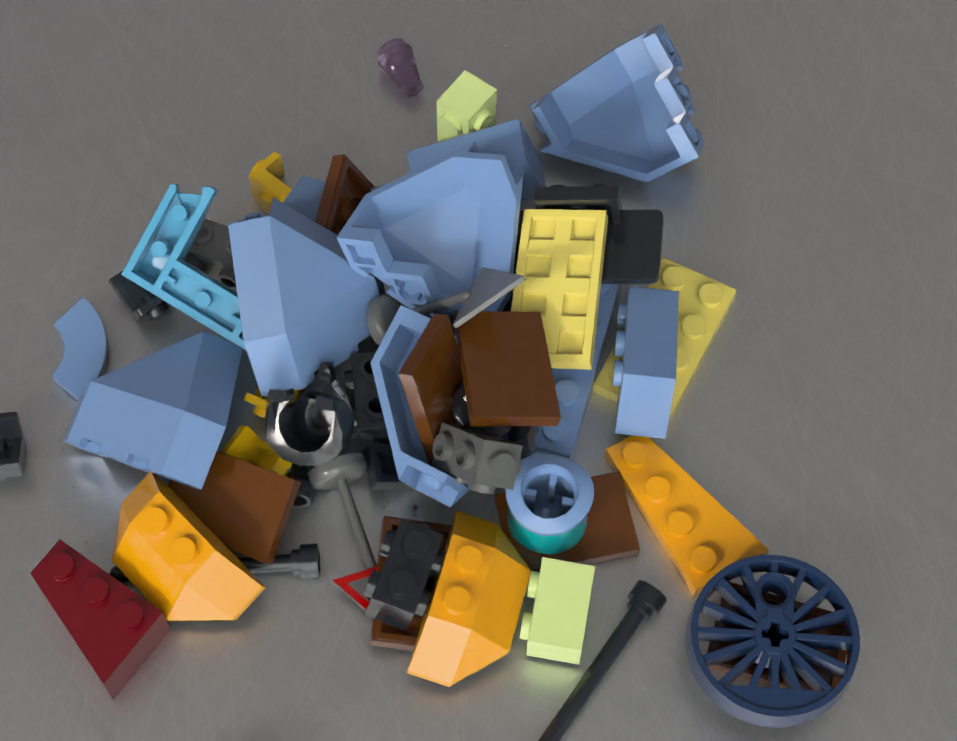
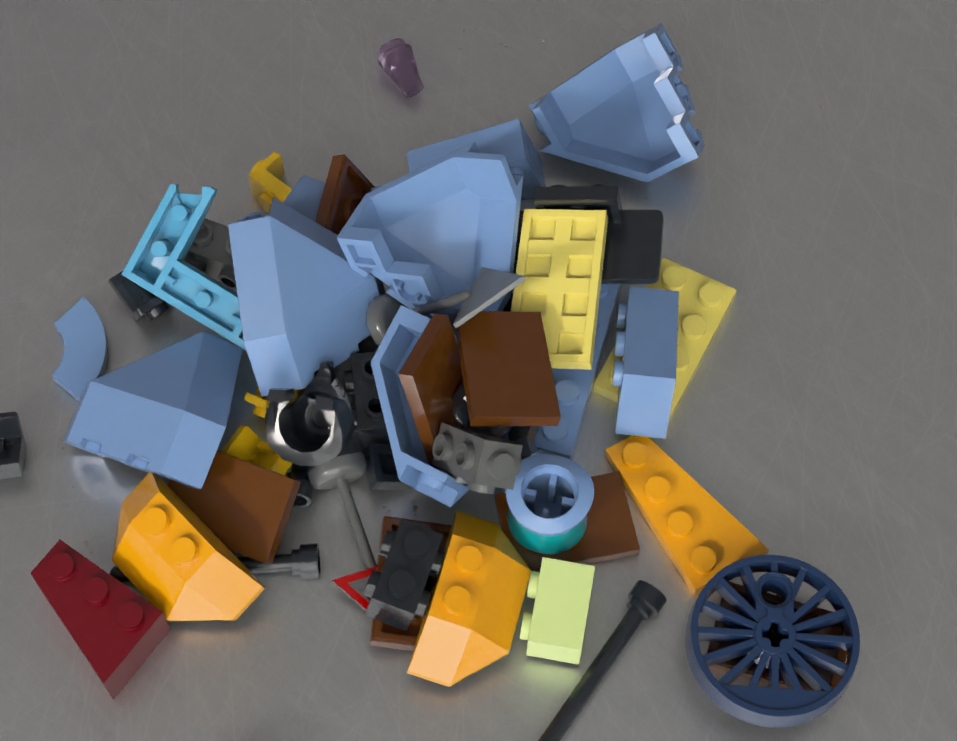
(465, 107): yellowish green brick -> none

